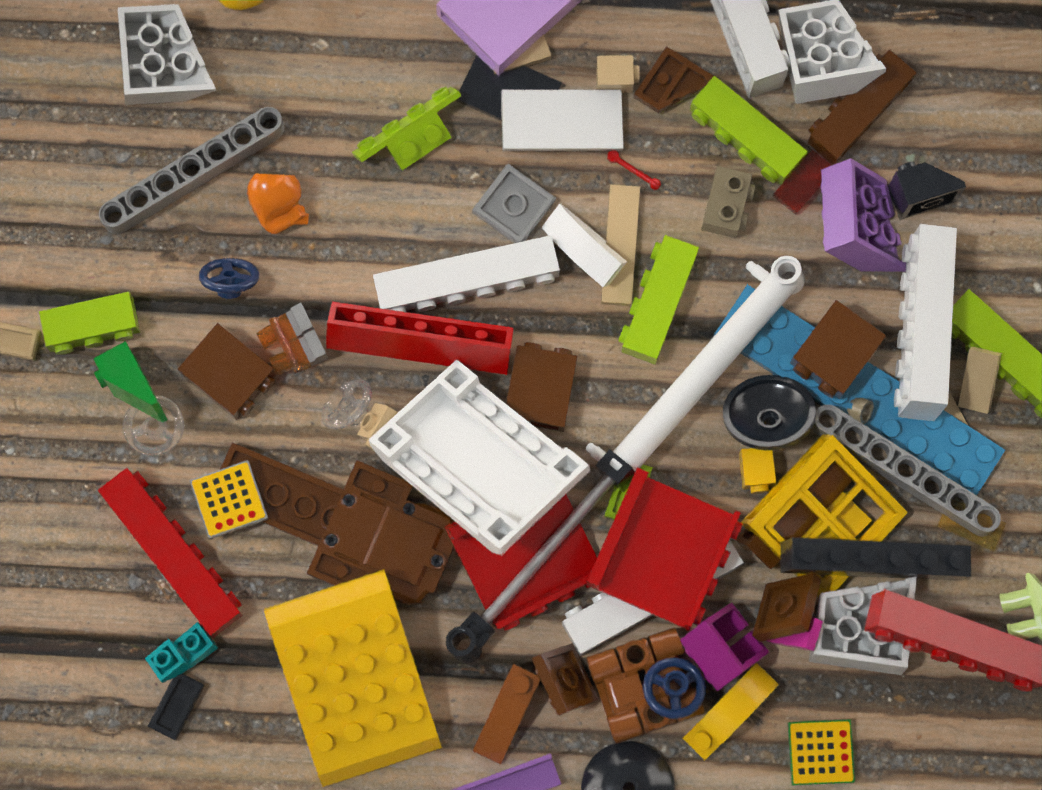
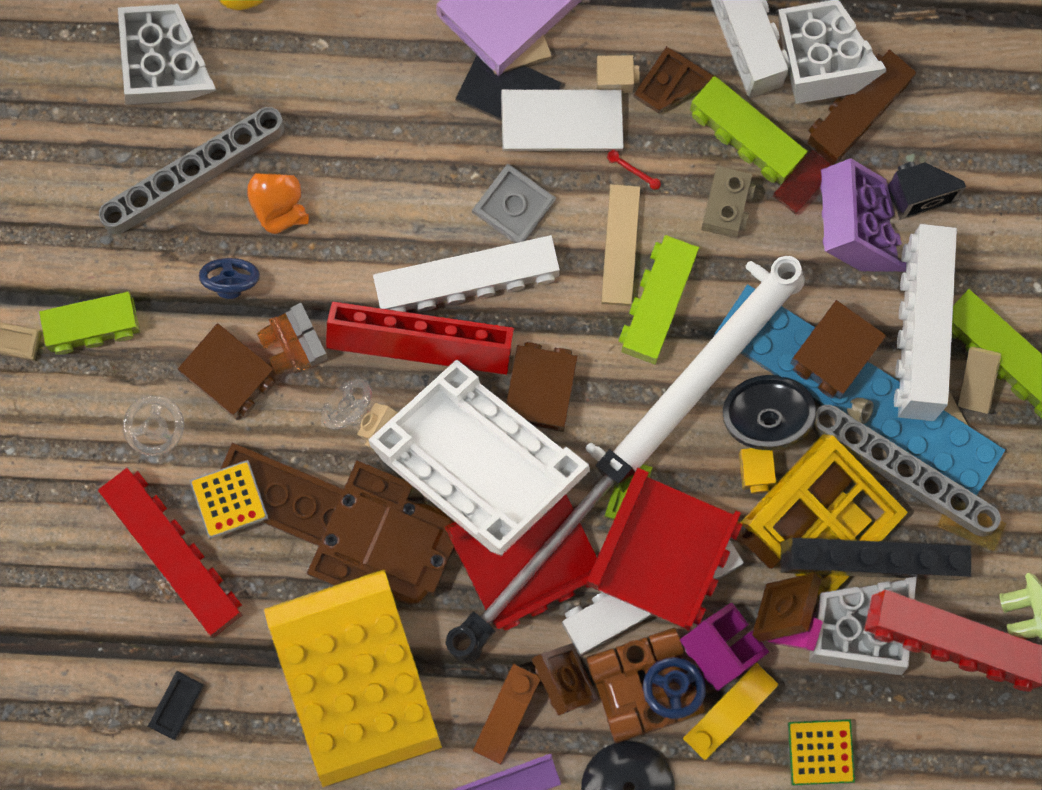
(127, 380): green slope -> none
(182, 654): teal slope -> none
(414, 134): lime bracket -> none
(583, 246): white slope -> none

